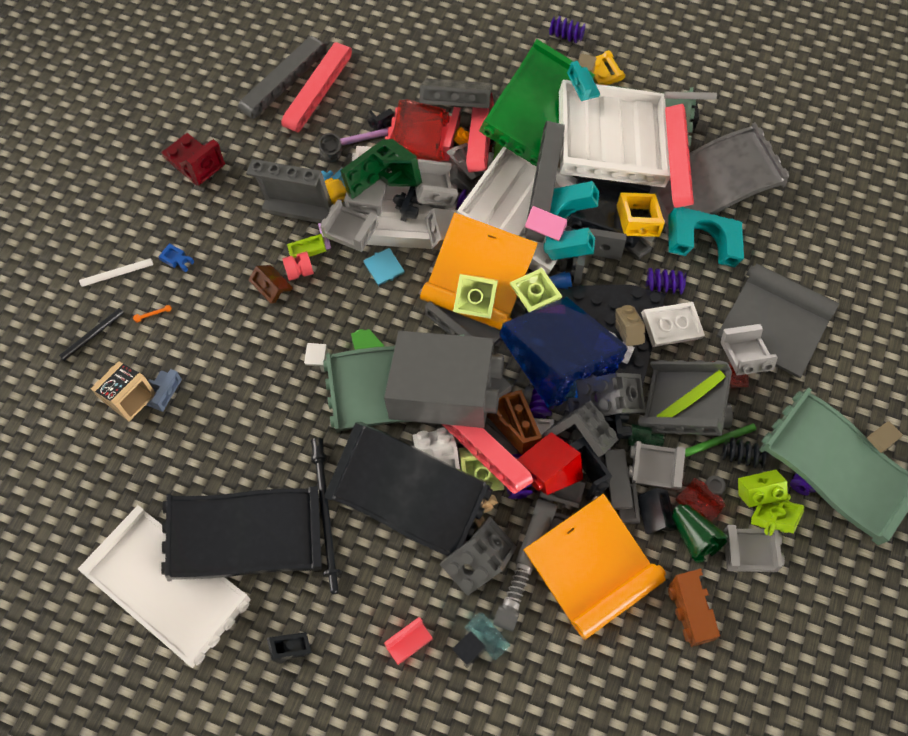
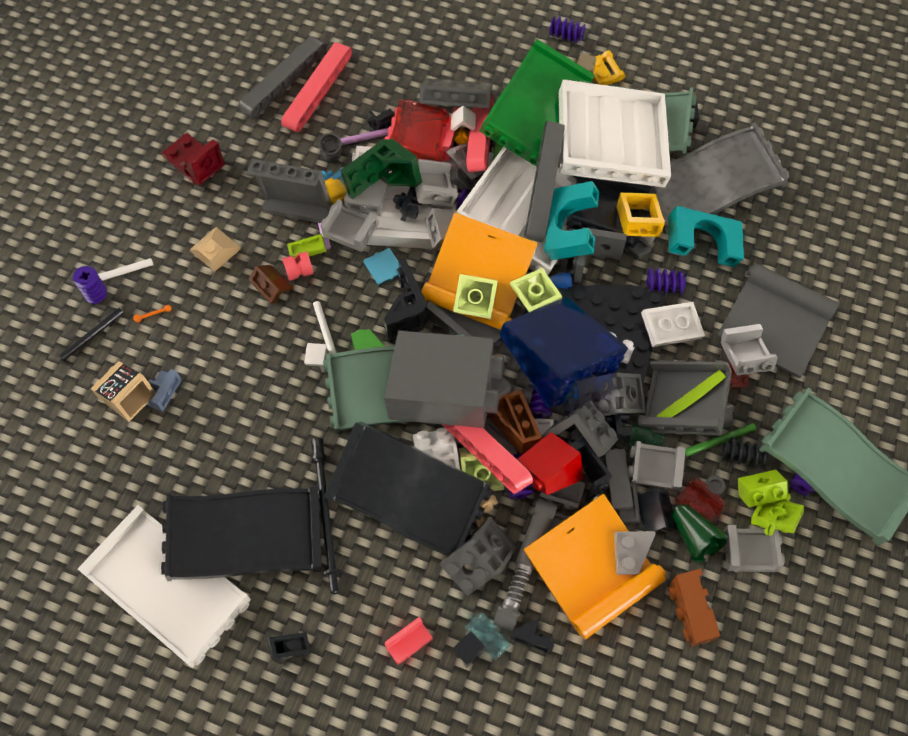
(90, 284): none -> dark purple piece
(174, 256): blue plate -> none
(215, 249): none -> tan slope
(324, 327): none -> white bar
(402, 316): none -> black bracket
(464, 118): none -> white panel
(526, 635): none -> black slope
(546, 223): bright pink slope -> none
(582, 82): teal panel -> none
(630, 325): dark tan brick -> none
(631, 550): none -> light grey wing
(679, 156): coral beam -> none
(690, 95): light grey bar -> none
(885, 436): dark tan slope -> none

